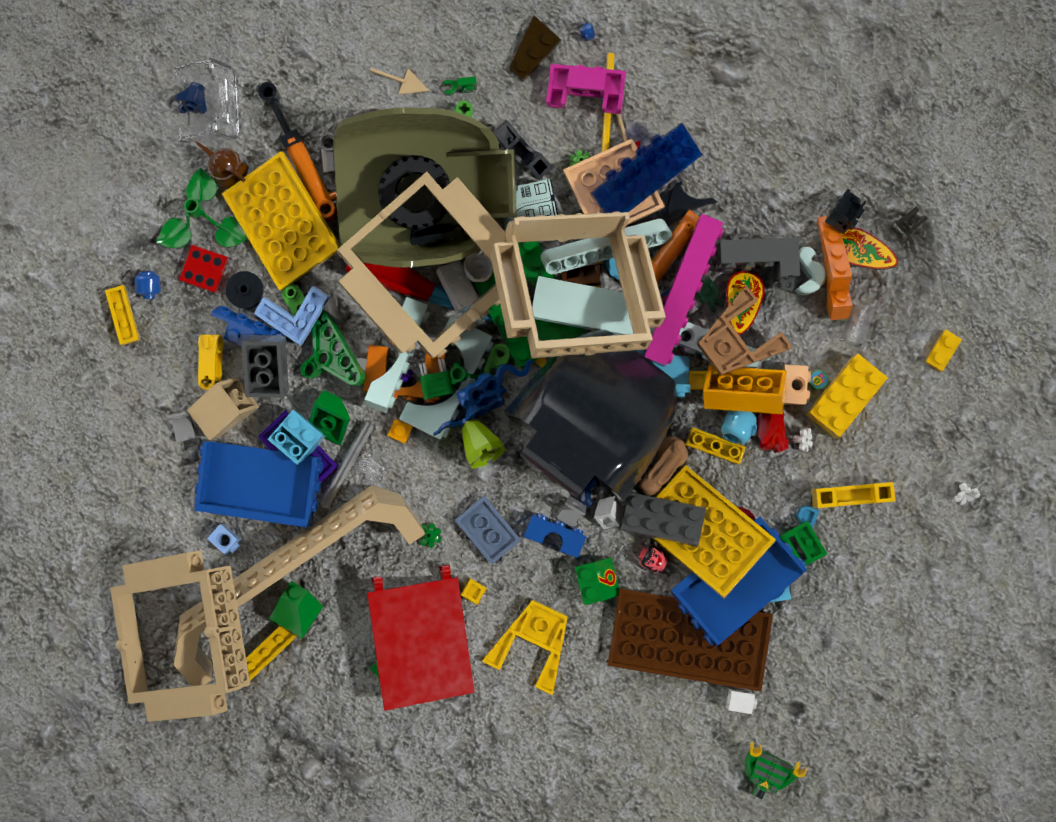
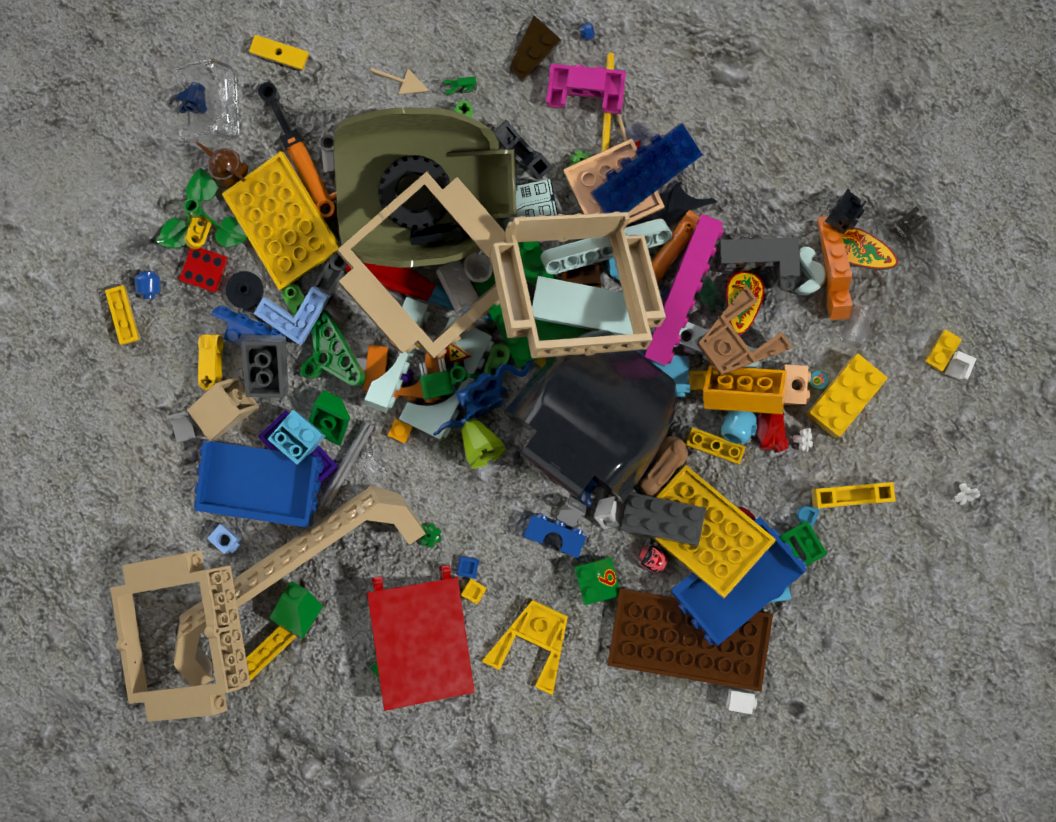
(198, 232): none -> yellow plate
(269, 49): none -> yellow tile
(330, 276): none -> dark grey piece
(454, 353): none -> piece
(468, 567): none -> blue tile
(488, 530): sand blue plate -> none
(769, 771): torso -> none
(960, 366): none -> white panel

